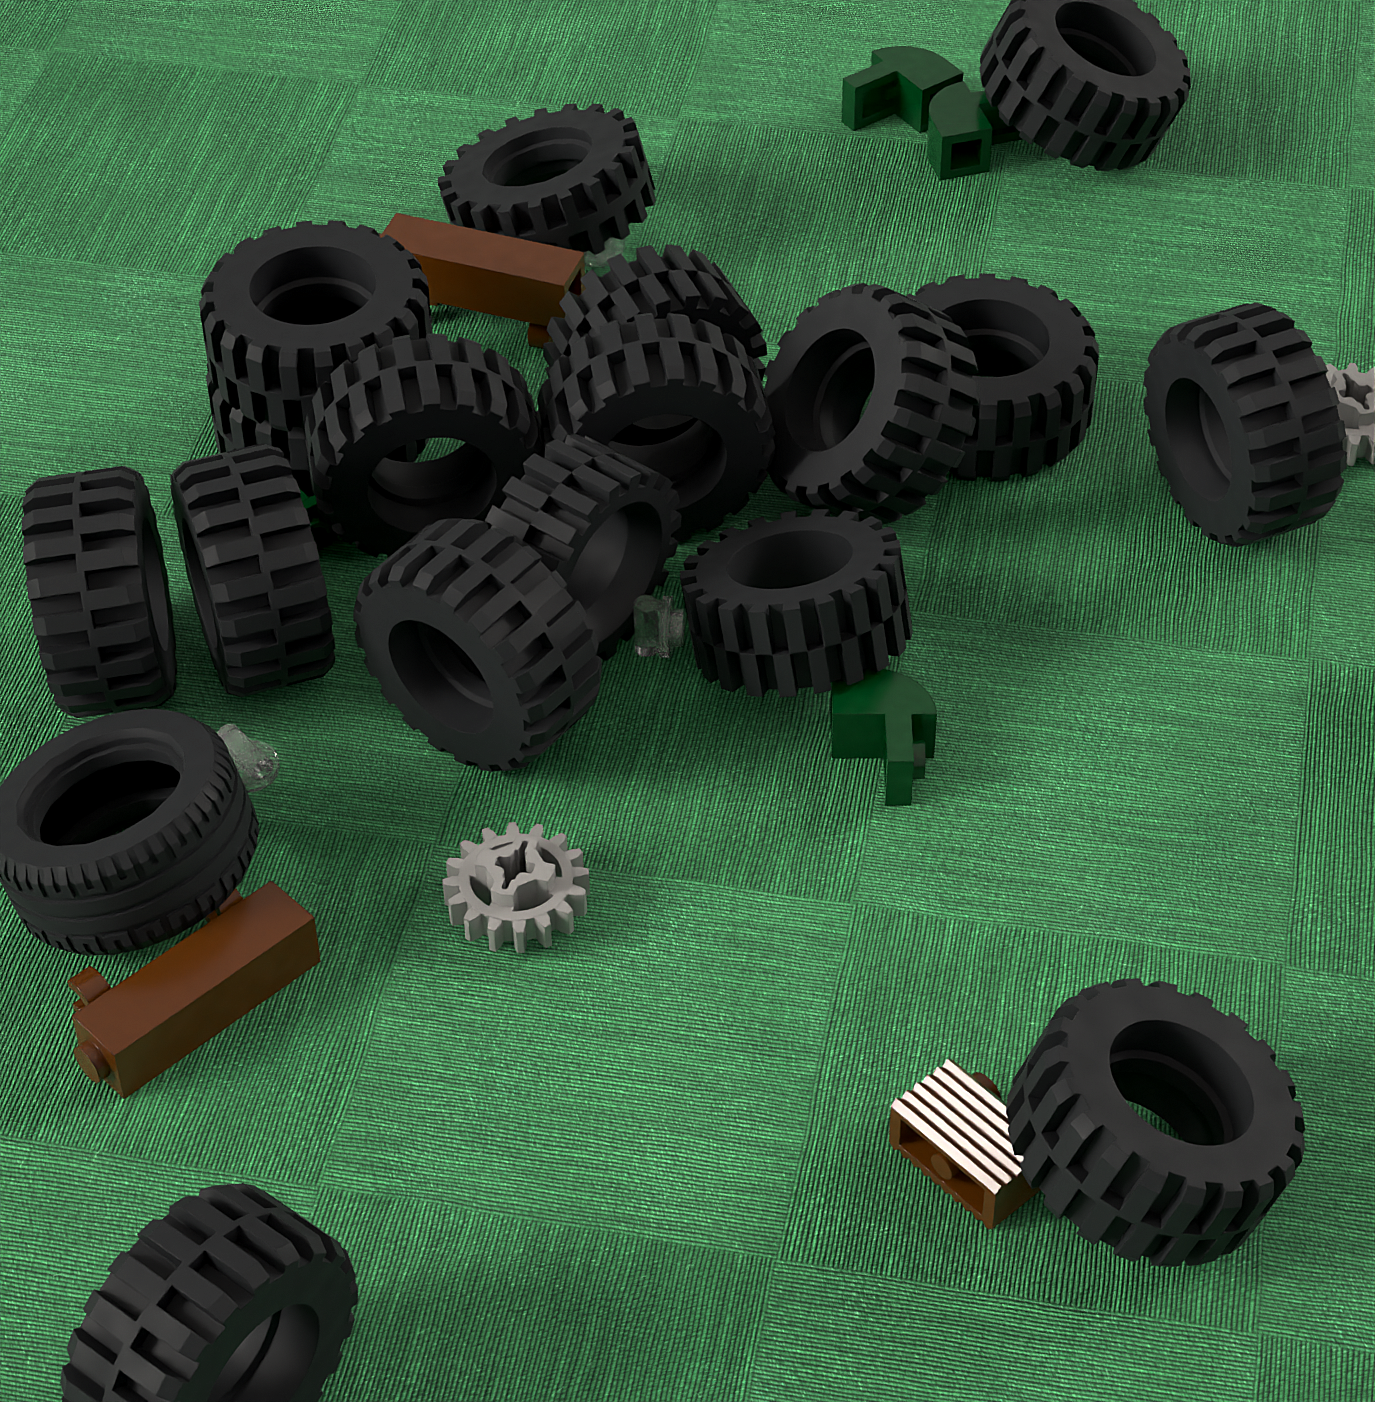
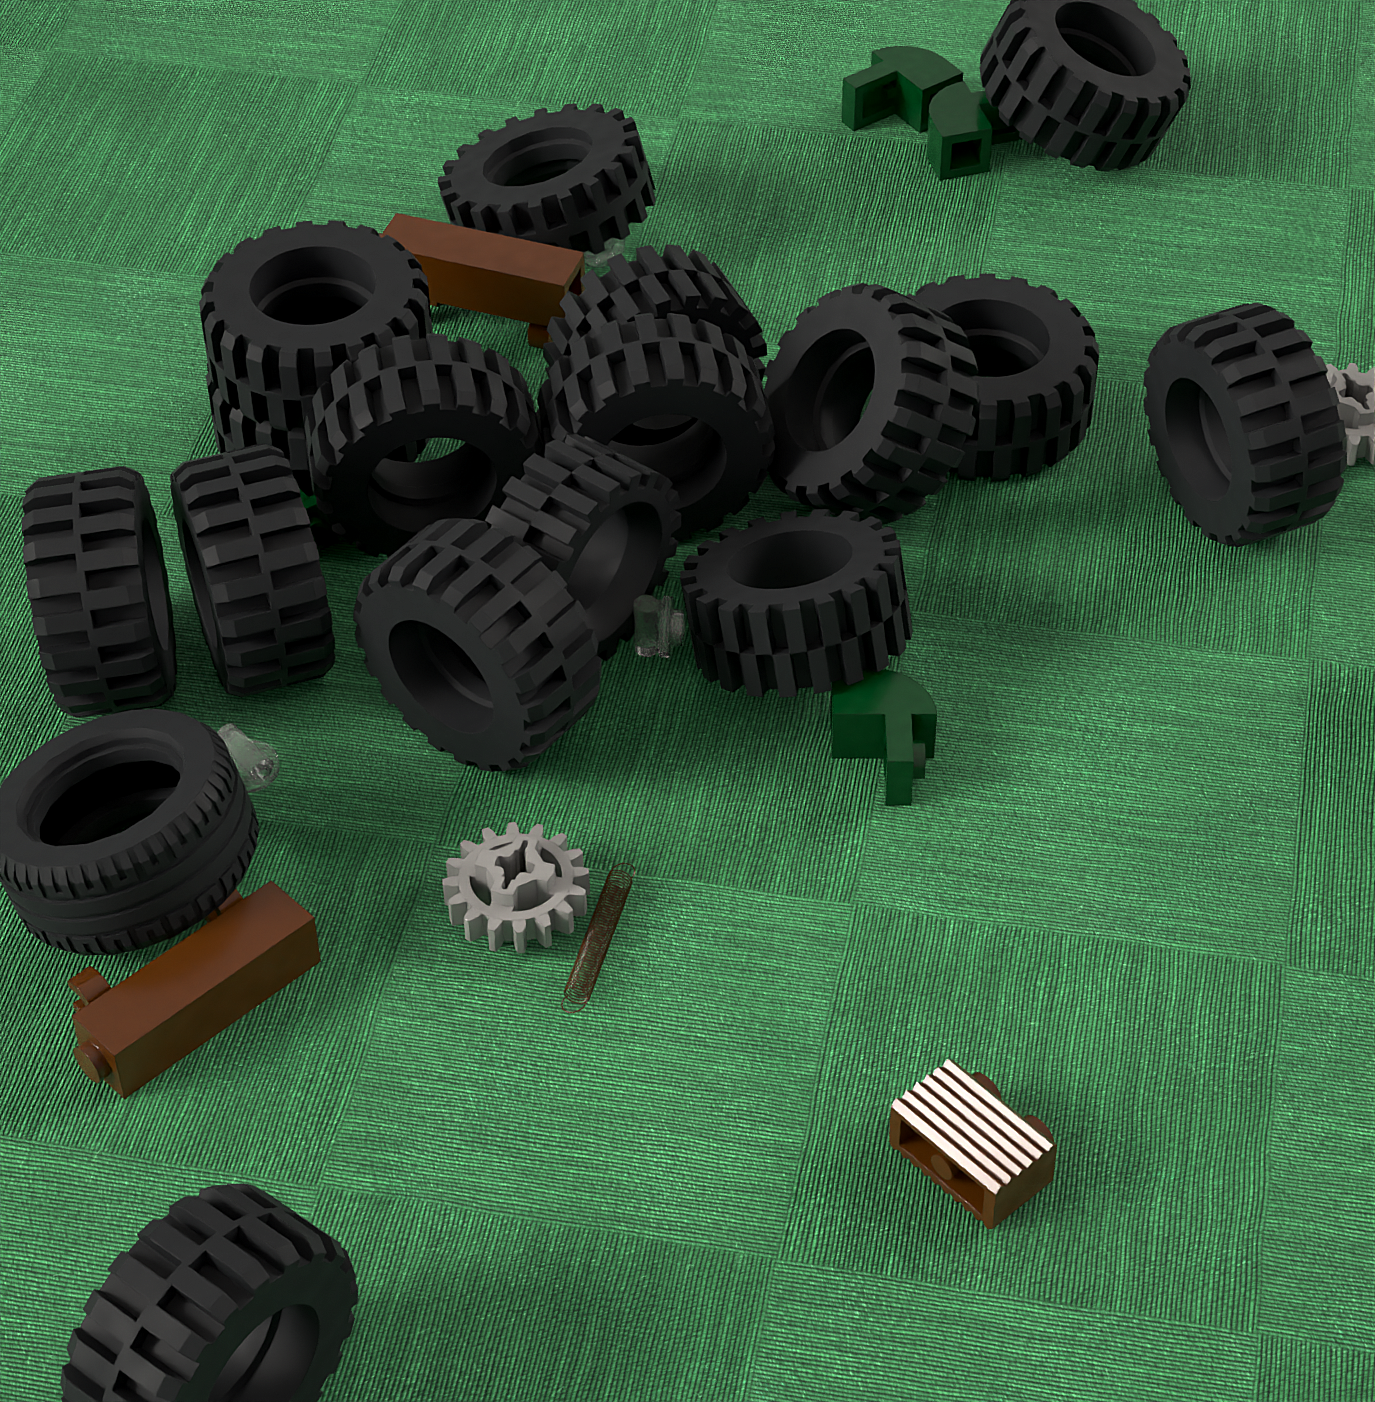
(601, 957): none -> reddish brown piece
(1117, 1170): black tyre -> none

